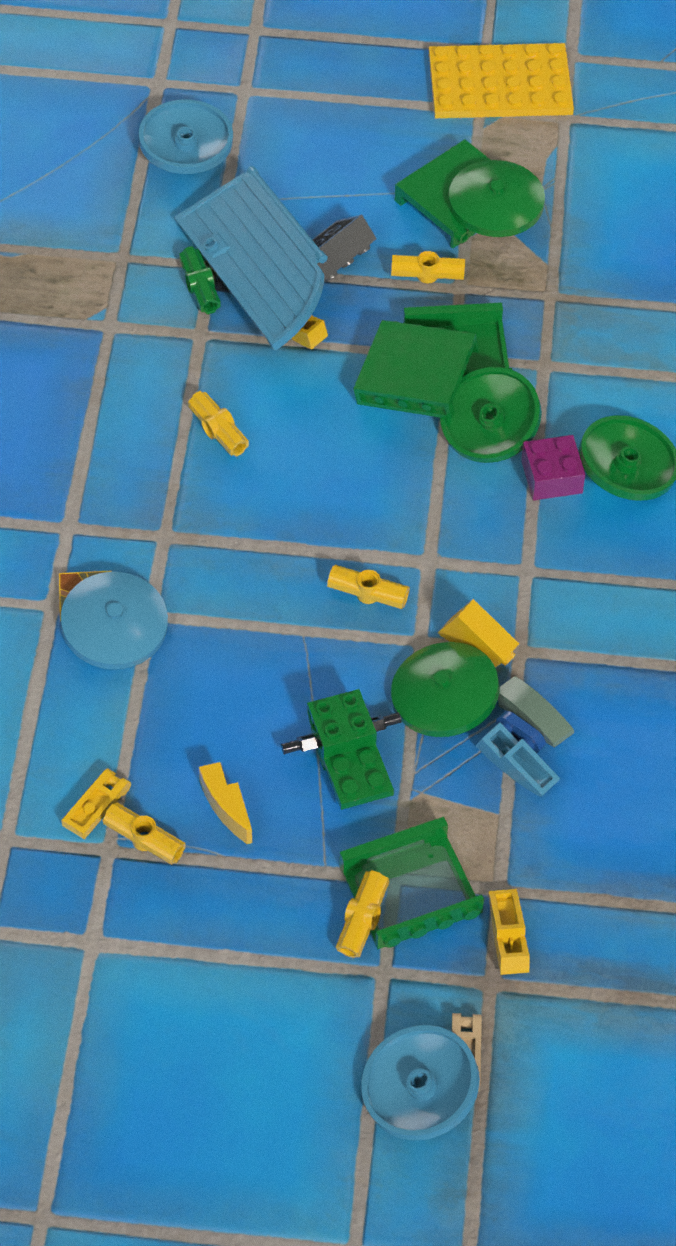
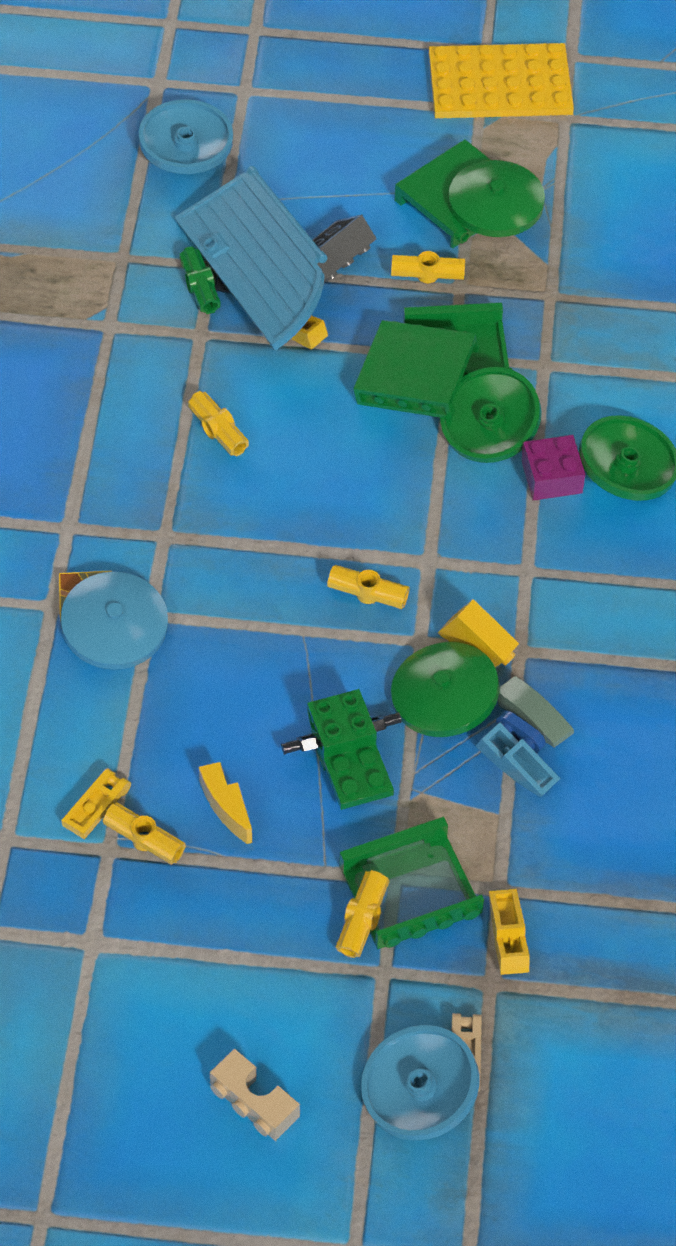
(270, 1113): none -> tan arch

